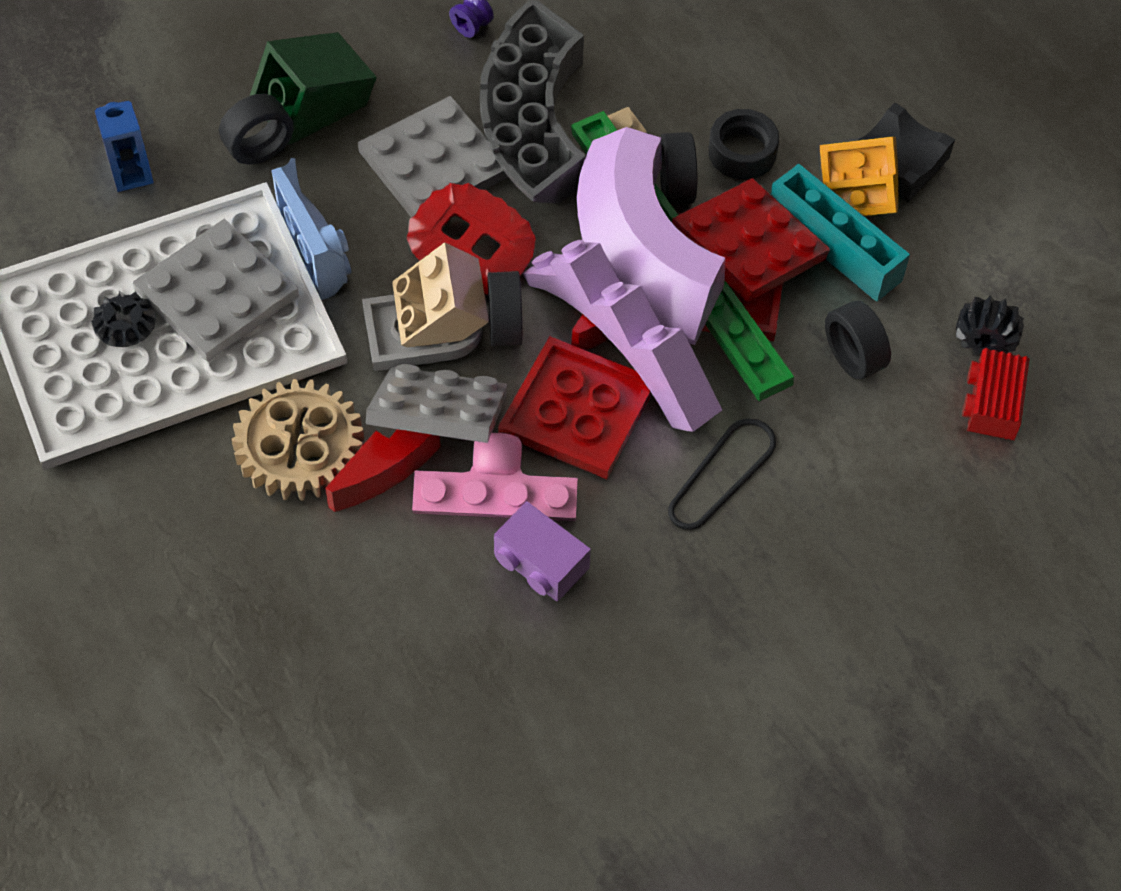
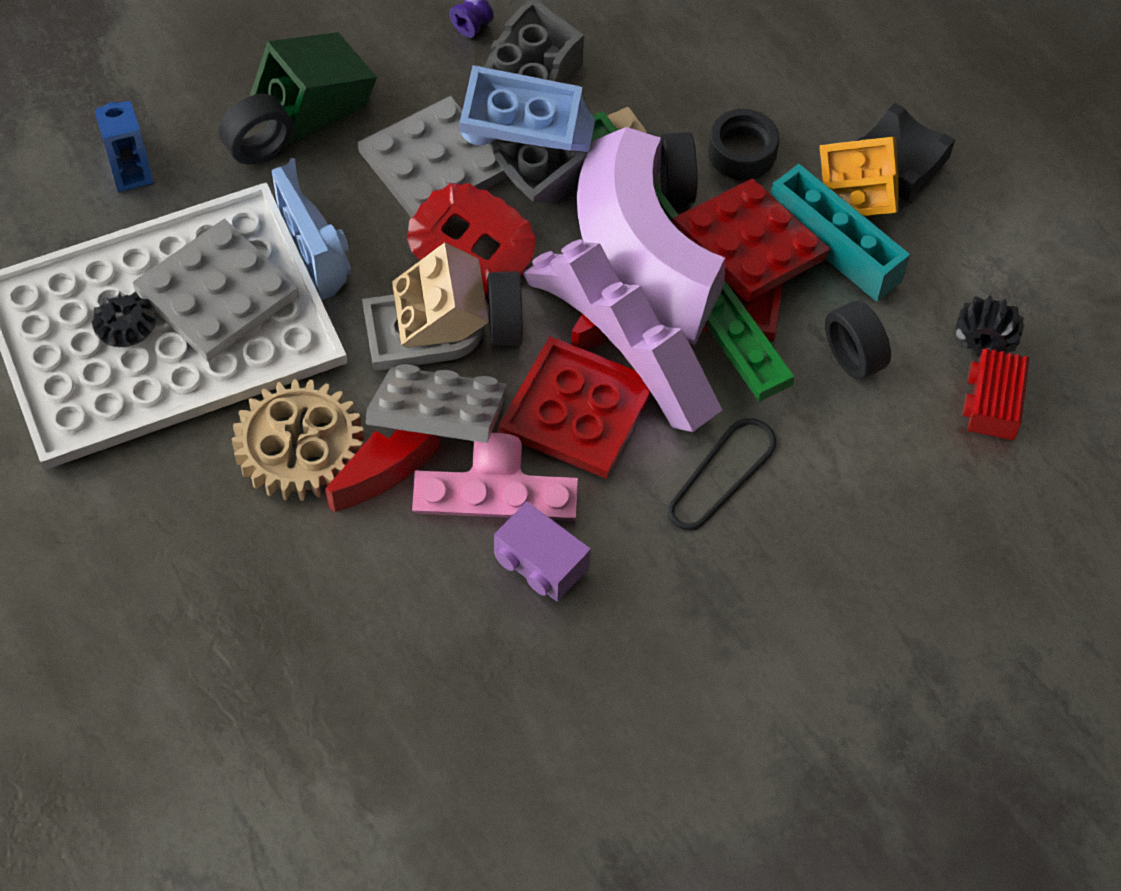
(525, 111): none -> light blue slope

